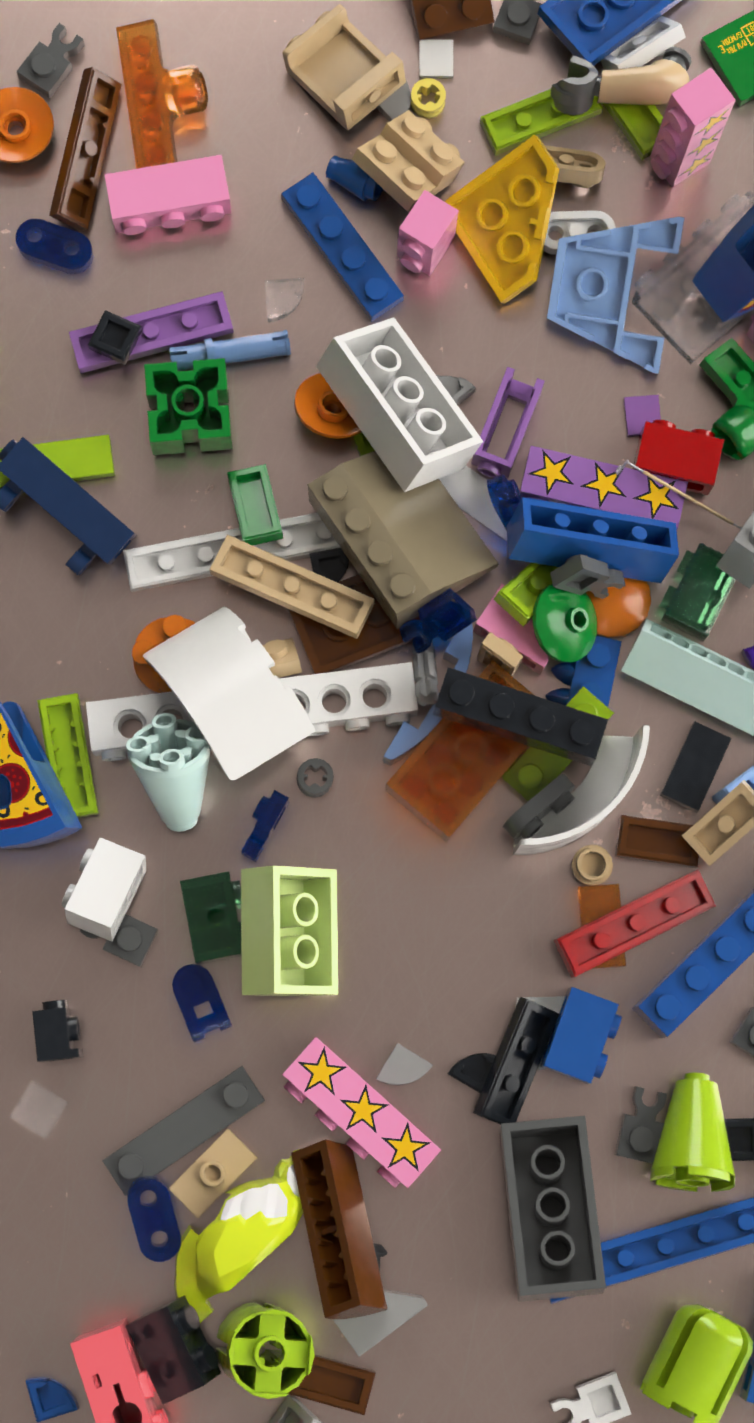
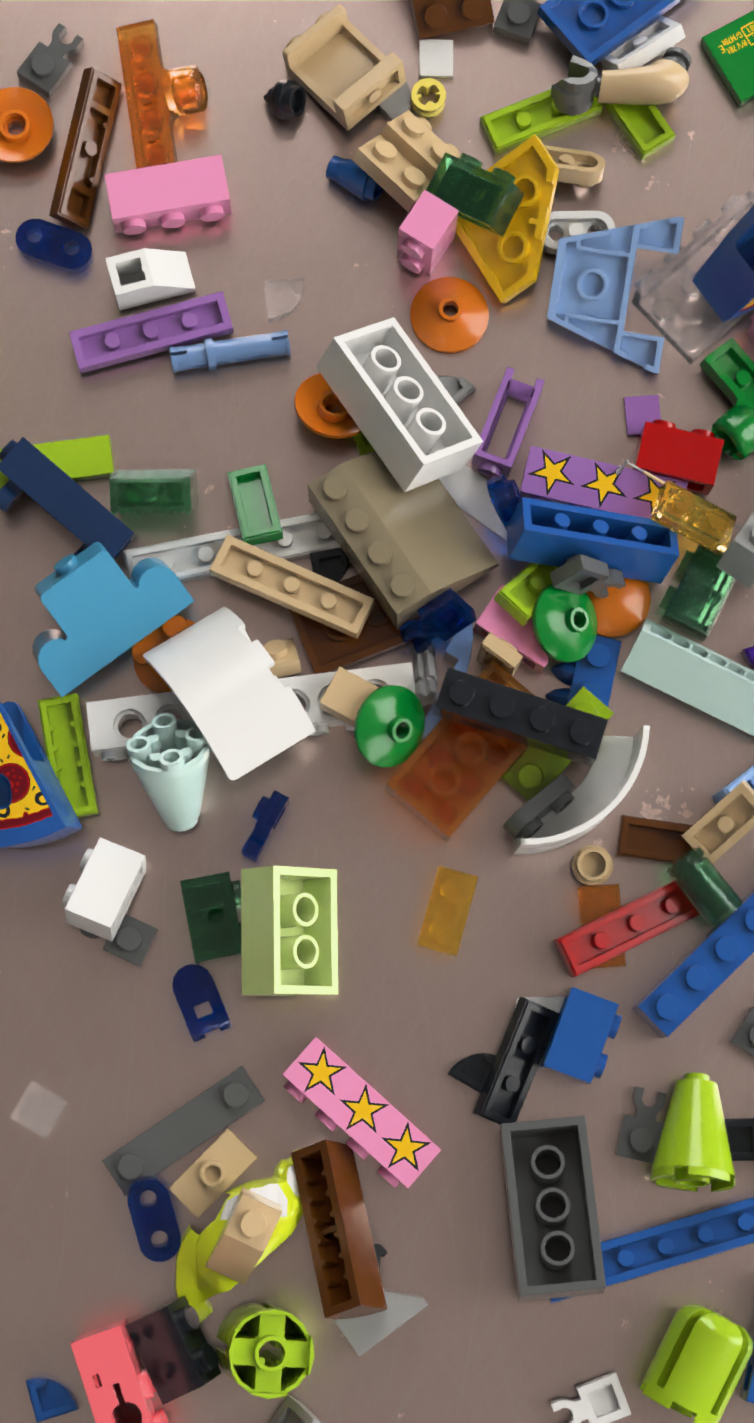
(56, 1032): black brick -> none
(101, 612): none -> dark azure brick
(115, 337): black tile -> none
(149, 276): none -> white slope
(153, 491): none -> clear green brick
(171, 389): green brick -> none
(244, 1236): none -> tan slope
(286, 99): none -> black plate
(315, 765): dark grey bush -> none
(337, 1385): reddish brown tile -> none
(342, 246): blue plate -> none
(345, 695): none -> tan brick
(377, 725): none -> green dish
(403, 1067): light grey tile -> none
(446, 332): none -> orange dish
(447, 911): none -> clear yellow plate
(479, 195): none -> clear green brick
(691, 127): bright pink brick -> none
(693, 517): none -> clear yellow plate
(695, 766): black tile -> none
(704, 886): none -> clear green piece

